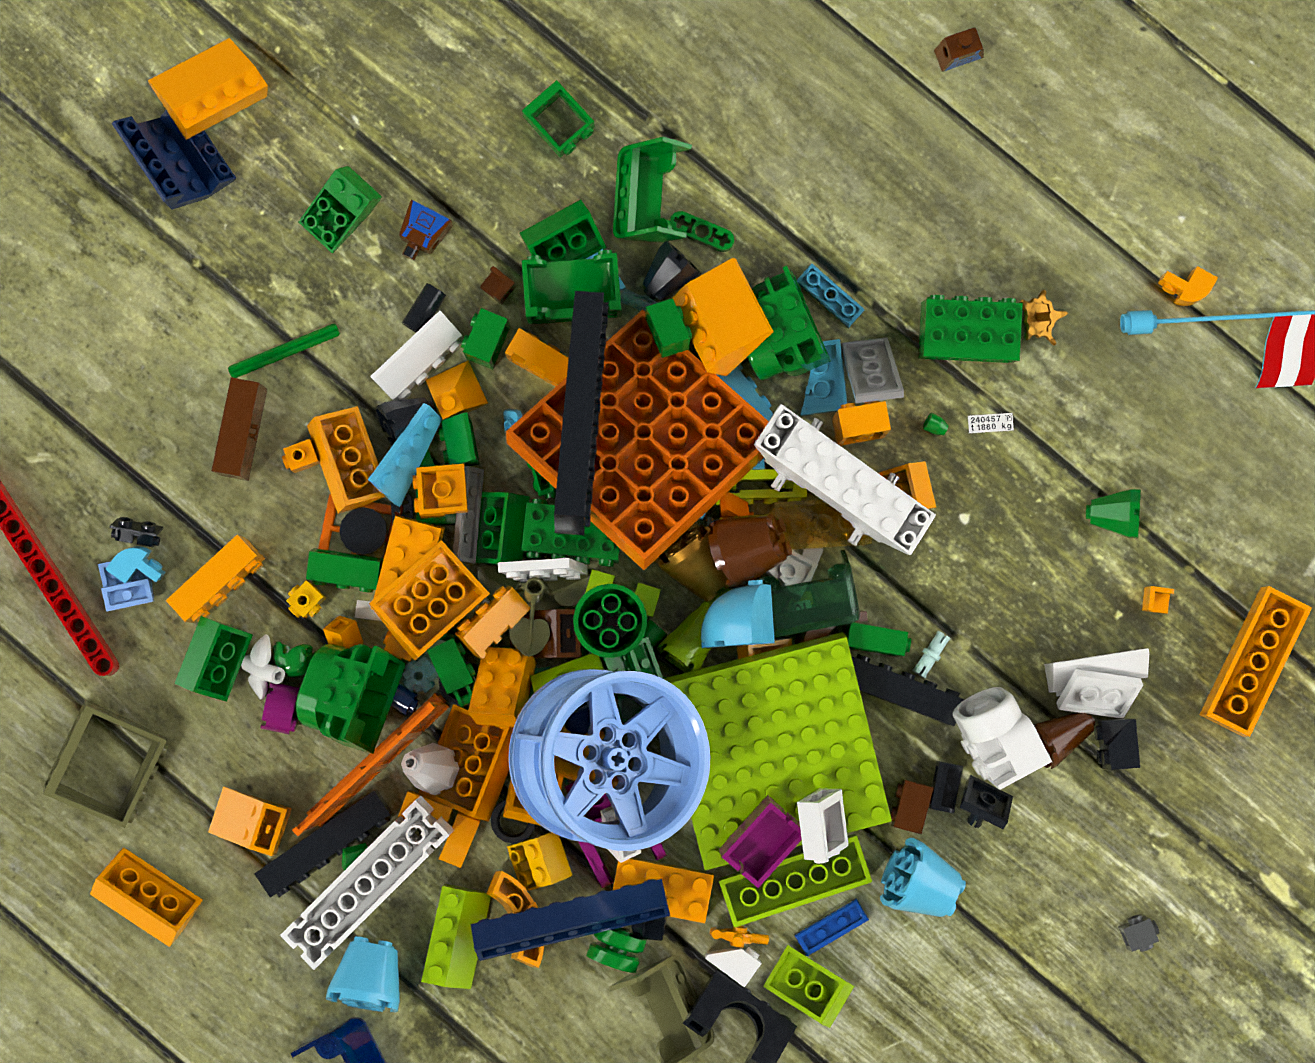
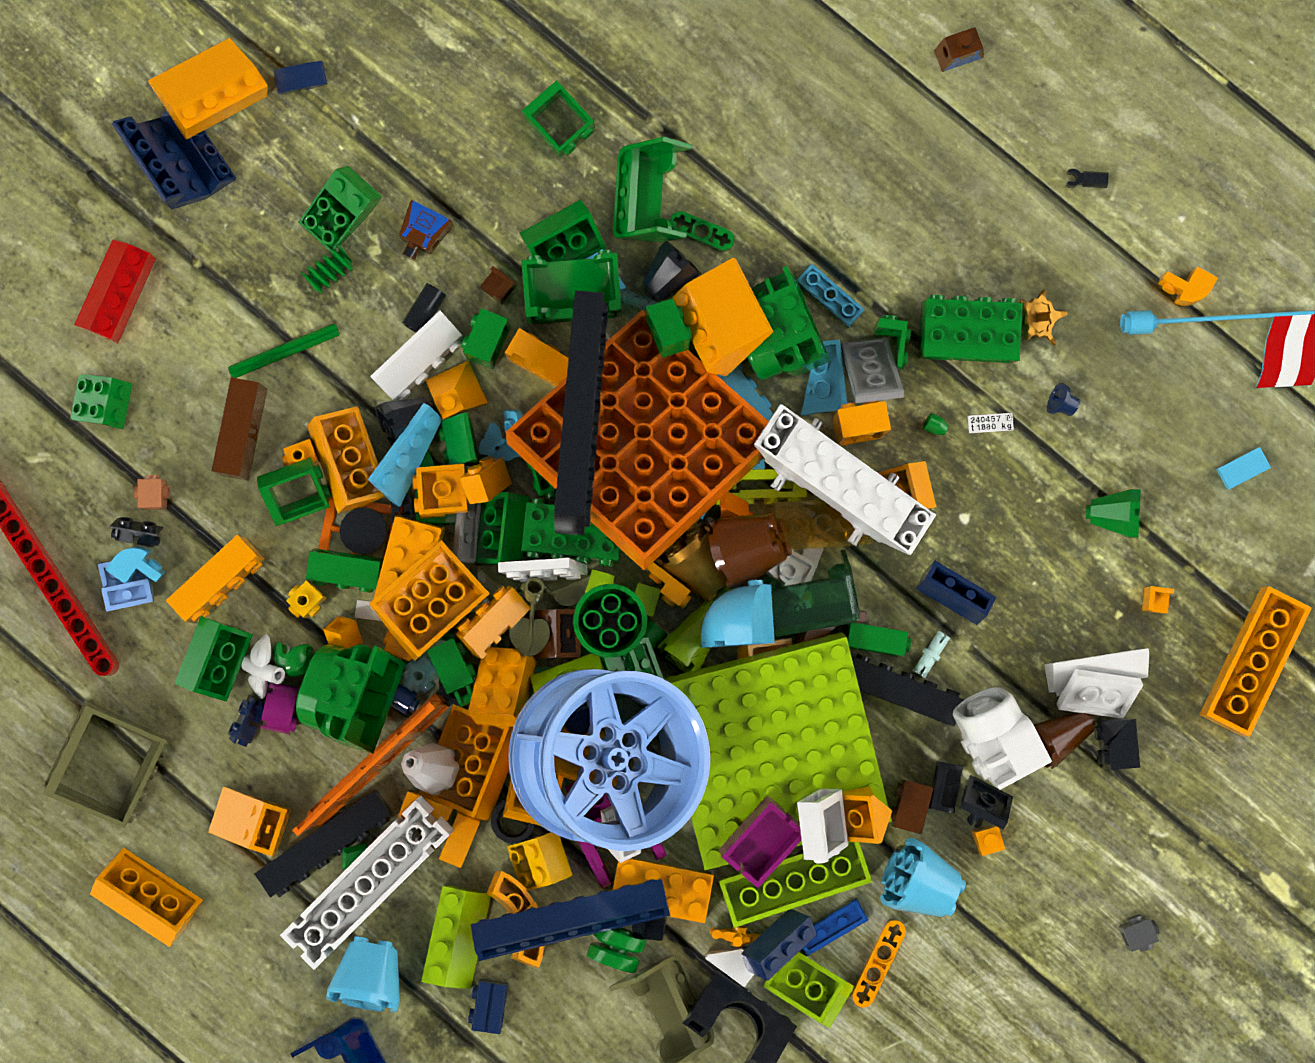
(101, 400): none -> green bracket
(115, 290): none -> red slope
(152, 493): none -> nougat brick
(248, 712): none -> dark blue hinge
(299, 508): none -> green window
(300, 77): none -> dark blue slope
(328, 269): none -> green piece
(485, 480): none -> light orange brick
(489, 1006): none -> dark blue brick
(493, 439): none -> medium azure animal
(673, 590): none -> light orange plate
(778, 944): none -> dark blue brick
(865, 816): none -> light orange slope
(882, 964): none -> light orange beam
(895, 328): none -> green bracket
(956, 592): none -> dark blue brick
(988, 840): none -> light orange brick
(1062, 401): none -> dark blue piece
(1088, 179): none -> black bar
(1243, 468): none -> medium azure tile

